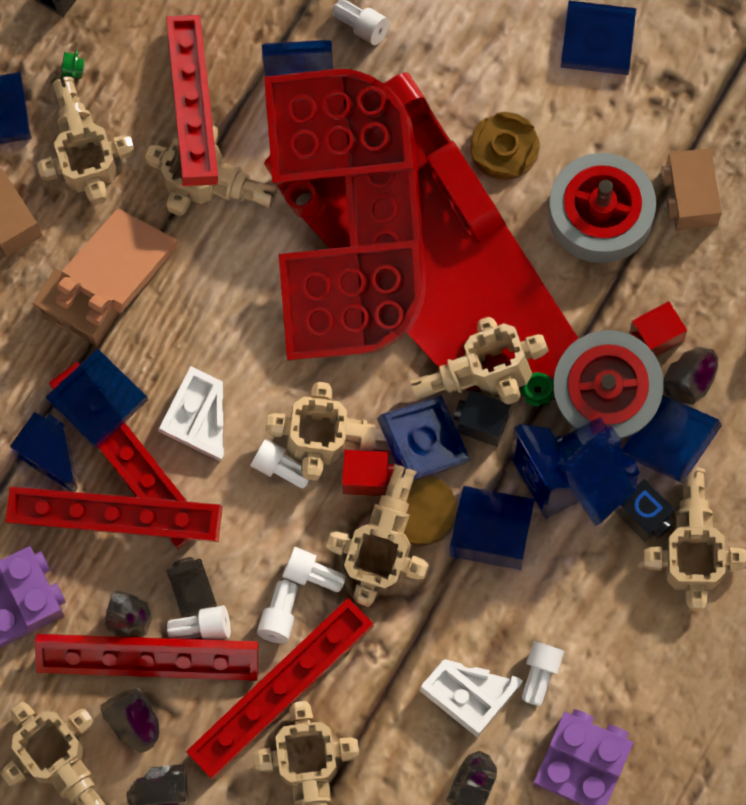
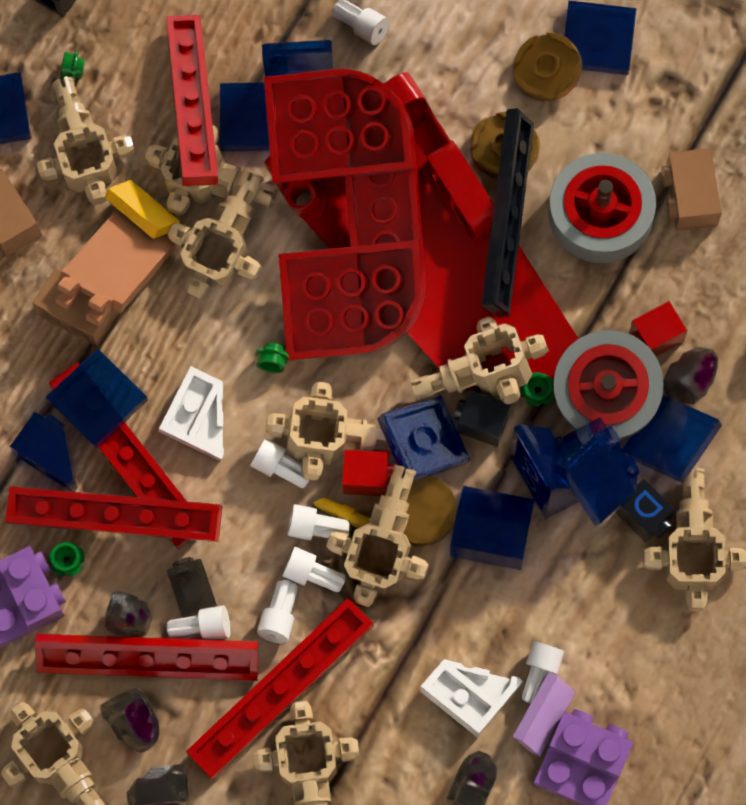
(58, 554): none -> green plate
(141, 208): none -> yellow tile
(229, 222): none -> tan piece
(243, 117): none -> clear blue tile
(271, 358): none -> green plate
(305, 523): none -> white piece
(342, 511): none -> yellow piece
(507, 213): none -> black tile
(544, 714): none -> lavender tile
(547, 67): none -> pearl gold tile

